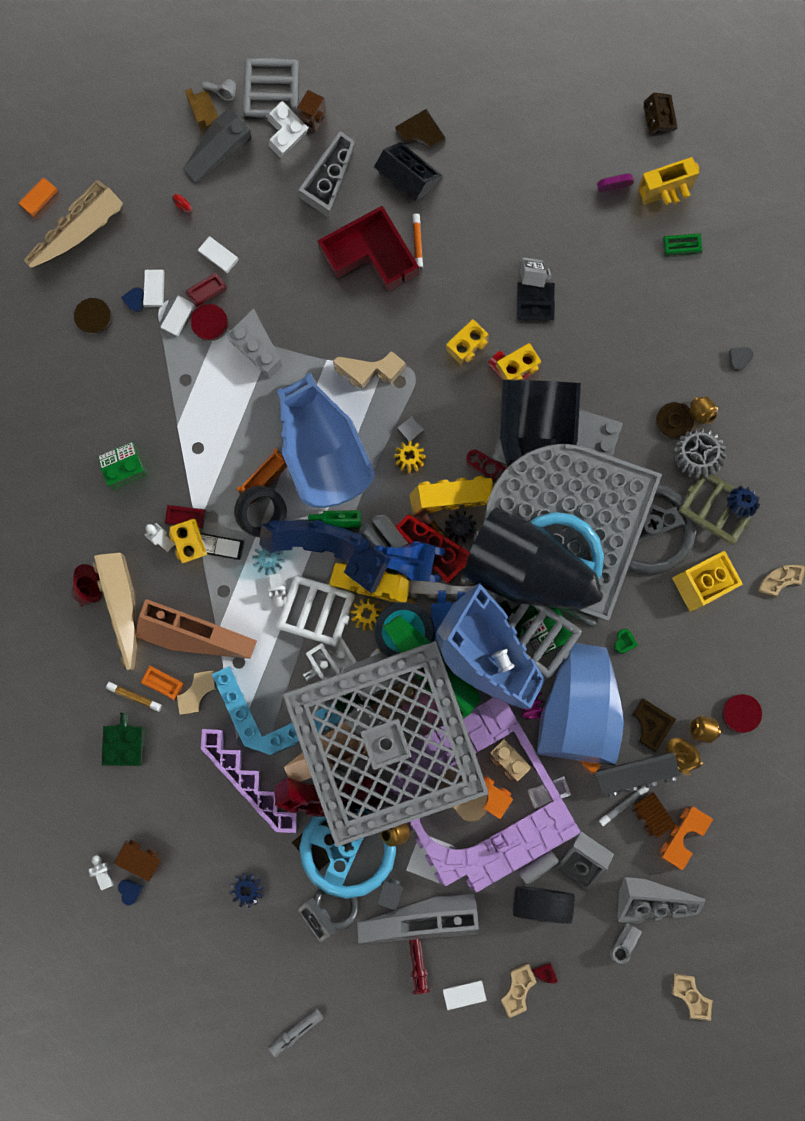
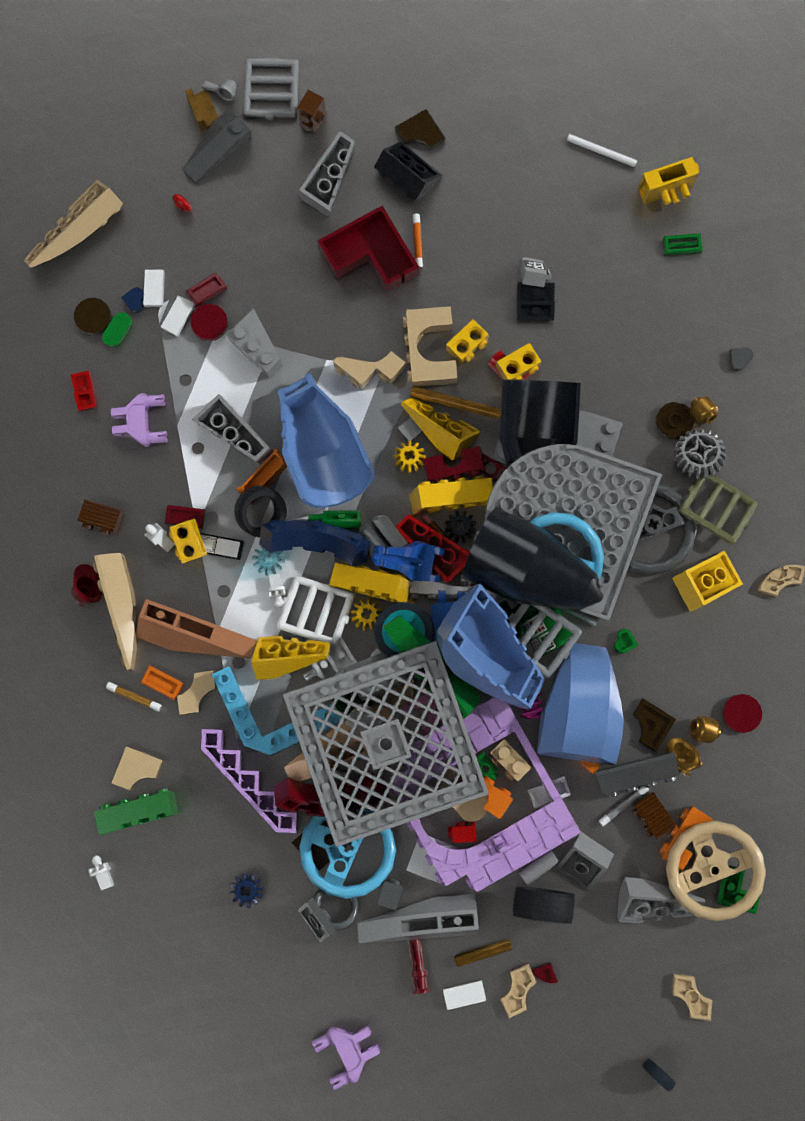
(38, 197): orange tile -> none
(83, 390): none -> red slope
(100, 517): none -> reddish brown brick
(117, 330): none -> green tile
(121, 466): green slope -> none
(122, 744): dark green plate -> none
(130, 891): dark blue tile -> none
(134, 767): none -> tan tile
(136, 812): none -> green wedge
(137, 420): none -> lavender connector
(137, 860): reddish brown brick -> none
(218, 254): white tile -> none
(230, 426): none -> light grey wedge
(279, 656): none -> yellow wedge
(288, 1038): light grey pin -> none
(289, 129): white brick -> none
(349, 1051): none -> lavender connector
(367, 568): dark blue plate -> none
(396, 836): pearl gold head -> none
(419, 323): none -> tan arch
(444, 432): none -> yellow wedge
(455, 402): none -> pearl gold axle
(462, 832): none -> red brick
(471, 464): none -> dark red arch
(483, 953): none -> pearl gold axle
(484, 760): none -> green brick
(502, 661): white bush -> none
(601, 150): none -> white bar
(615, 182): magenta tile -> none
(625, 941): light grey piece -> none
(658, 1074): none -> black bush
(660, 113): dark brown bracket -> none
(731, 891): none -> green brick
(742, 502): dark blue gear -> none
(747, 858): none -> tan piece

